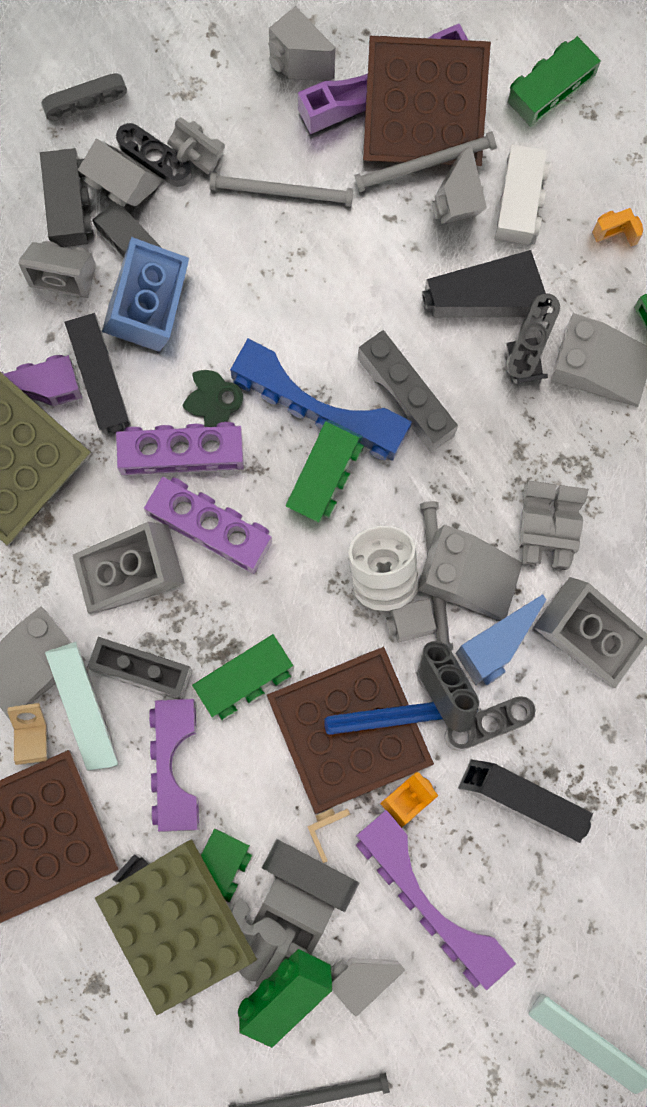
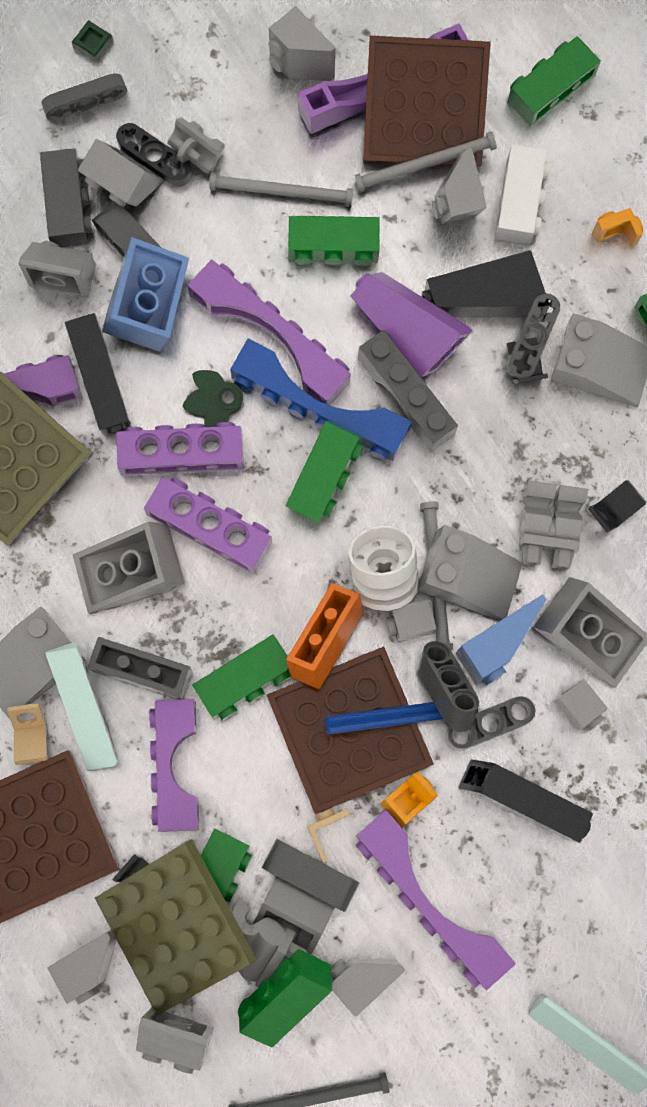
(84, 969): none -> light grey slope
(92, 41): none -> dark green tile
(173, 1040): none -> light grey slope
(224, 295): none -> medium lavender arch
(325, 636): none -> orange brick
(334, 239): none -> green brick
(413, 323): none -> medium lavender slope
(582, 706): none -> light grey brick
(617, 506): none -> black bracket

